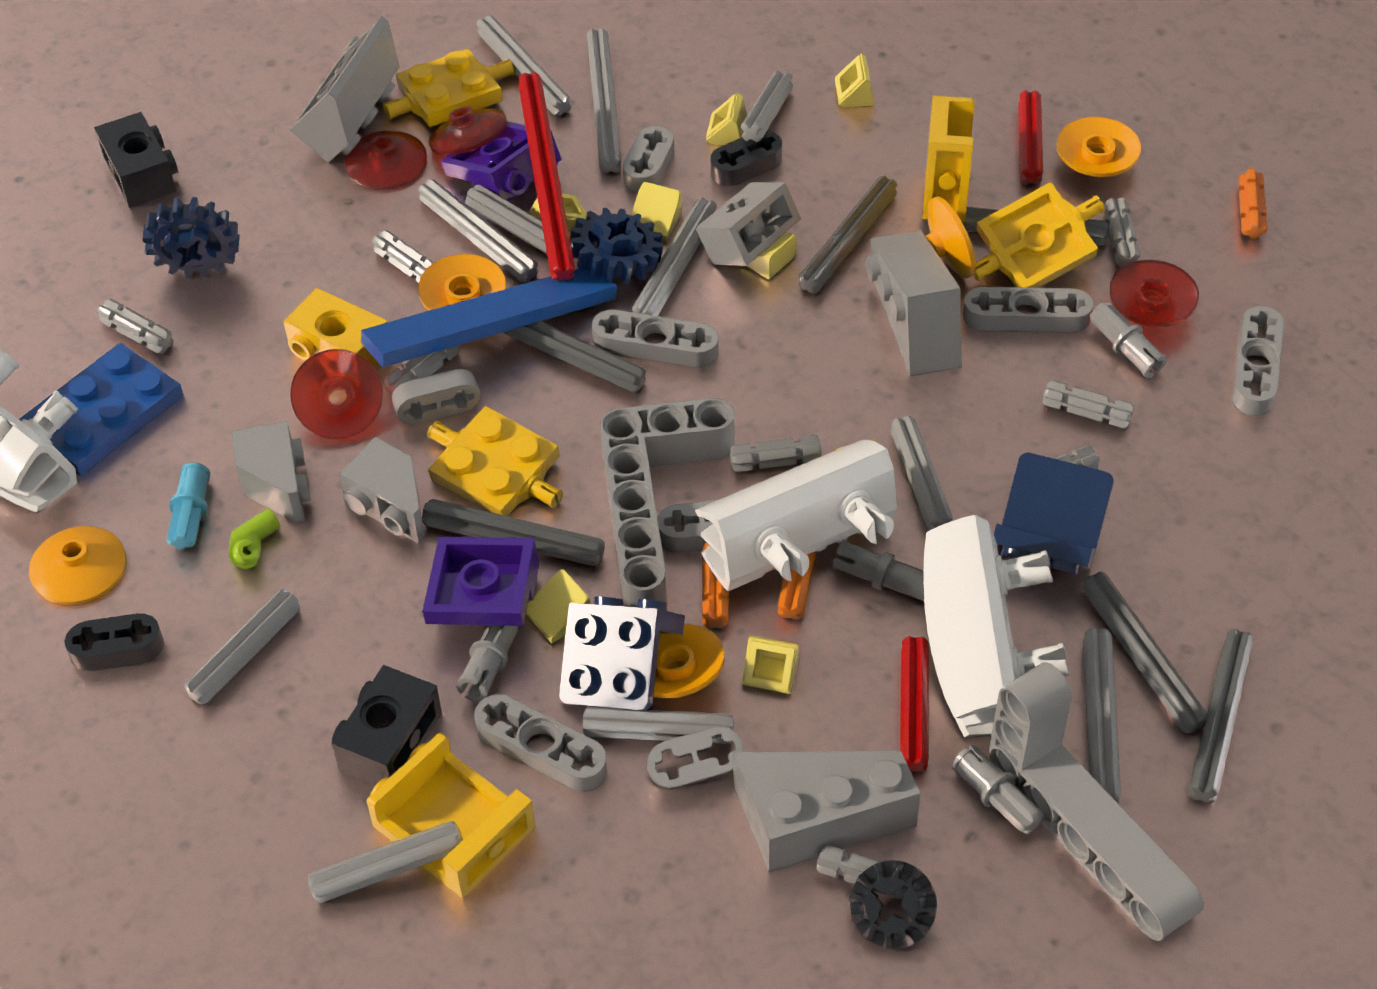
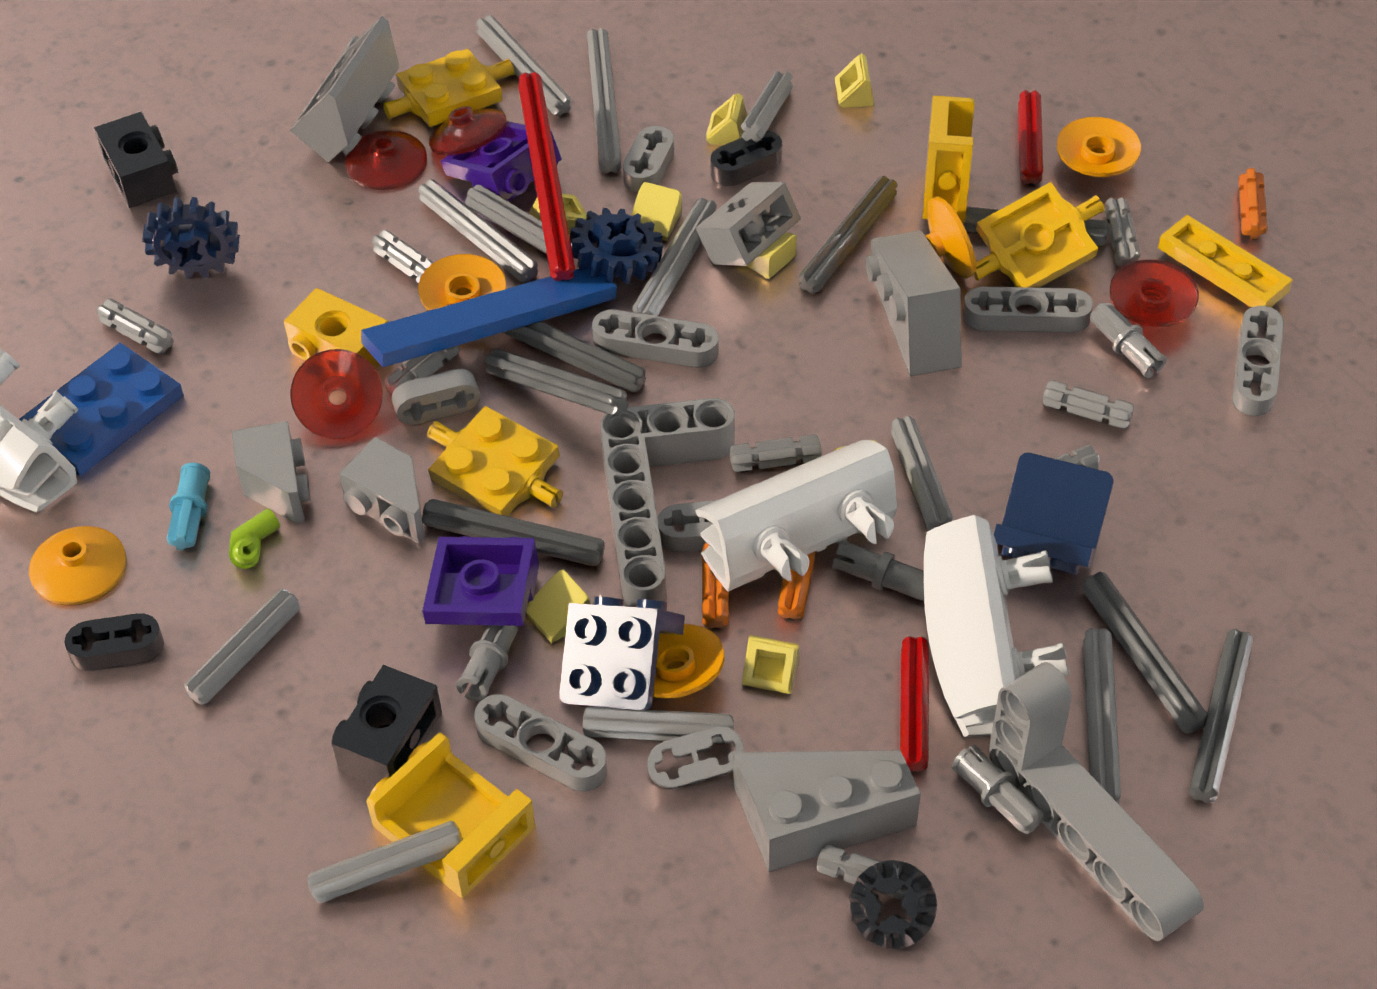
(556, 382): none -> dark grey axle
(1224, 263): none -> yellow plate

